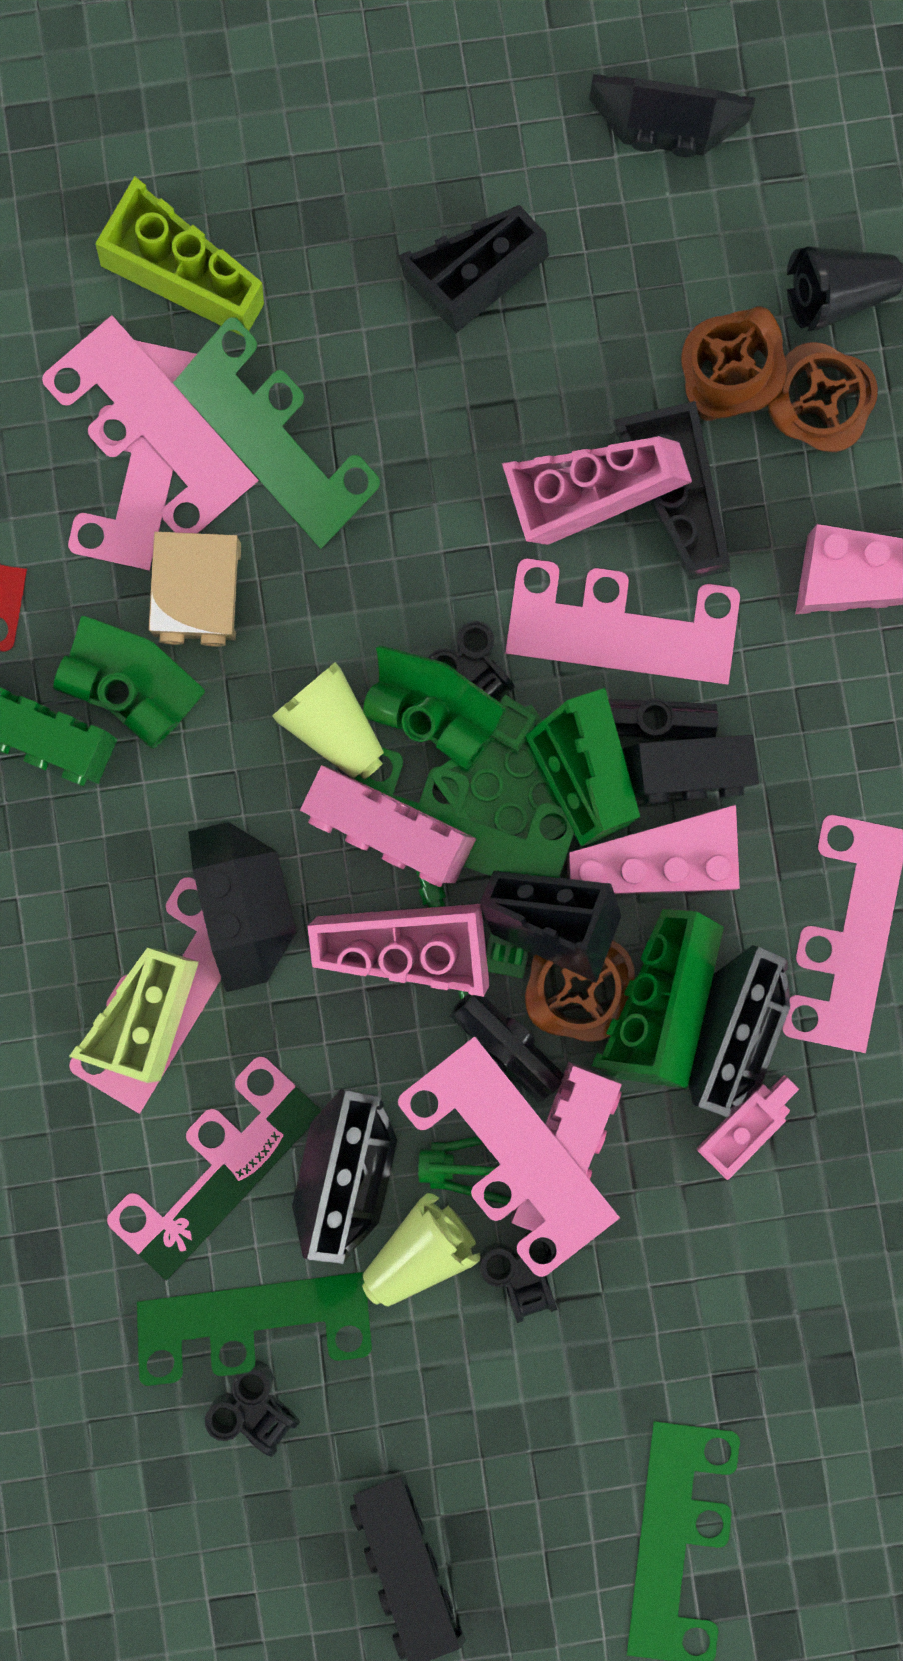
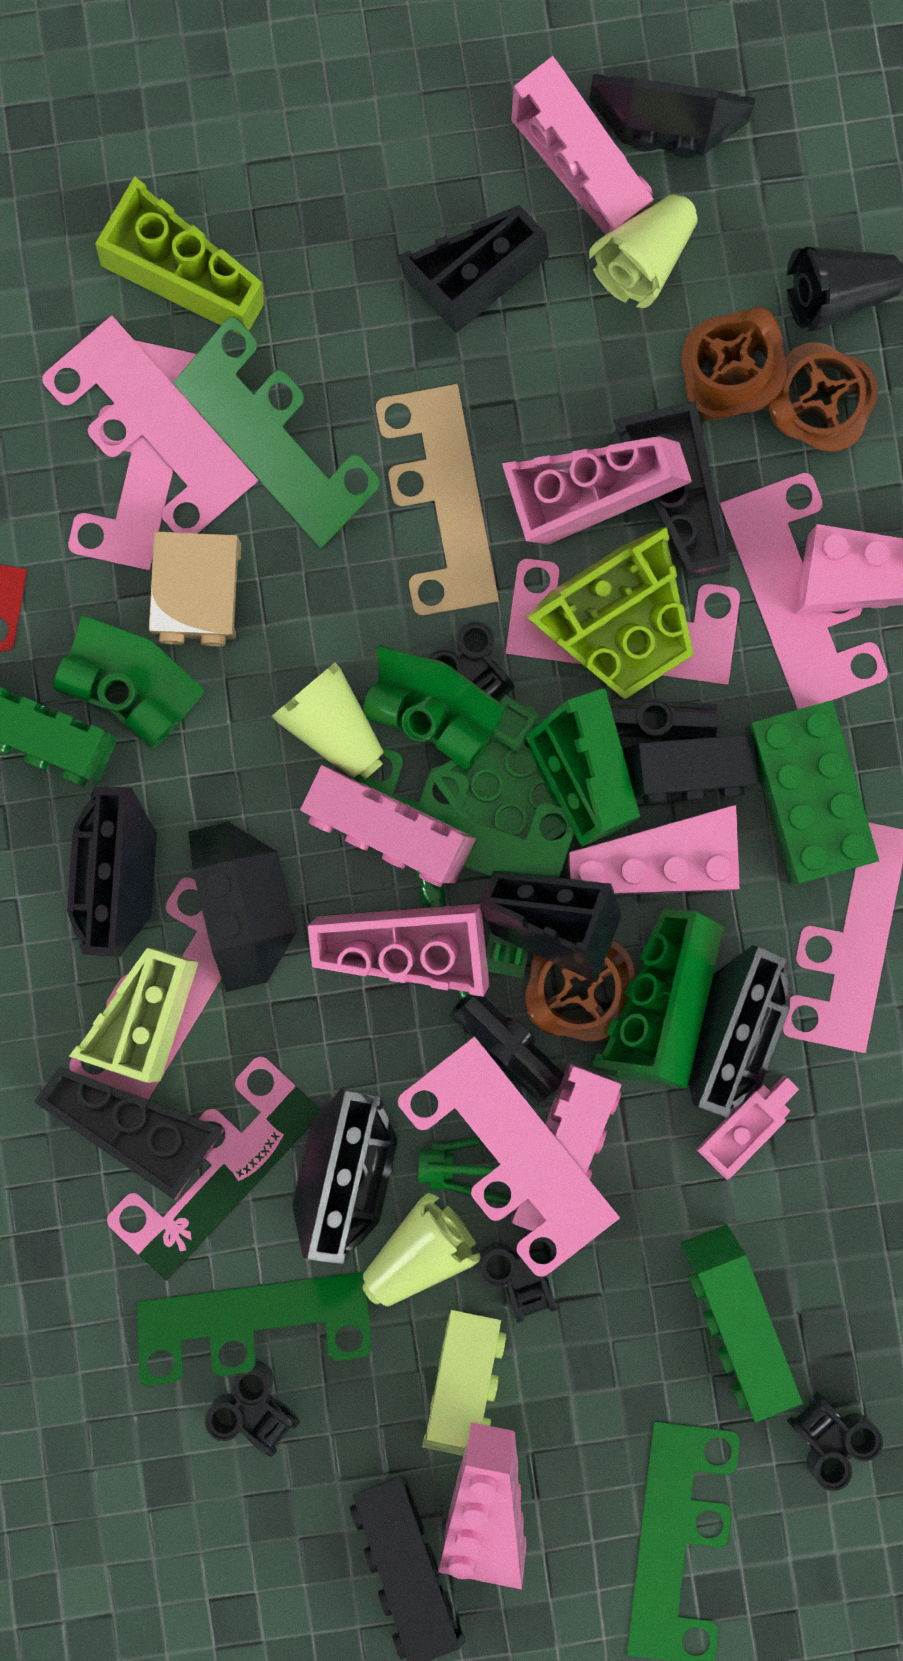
(111, 871): none -> black wedge
(140, 1134): none -> black wedge
(453, 486): none -> tan piece
(463, 1380): none -> yellowish green wedge
(485, 1516): none -> bright pink wedge
(578, 147): none -> bright pink wedge
(621, 615): none -> lime wedge
(644, 250): none -> yellowish green cone
(741, 1322): none -> green wedge
(774, 572): none -> bright pink piece
(812, 793): none -> green brick
(831, 1438): none -> black piece

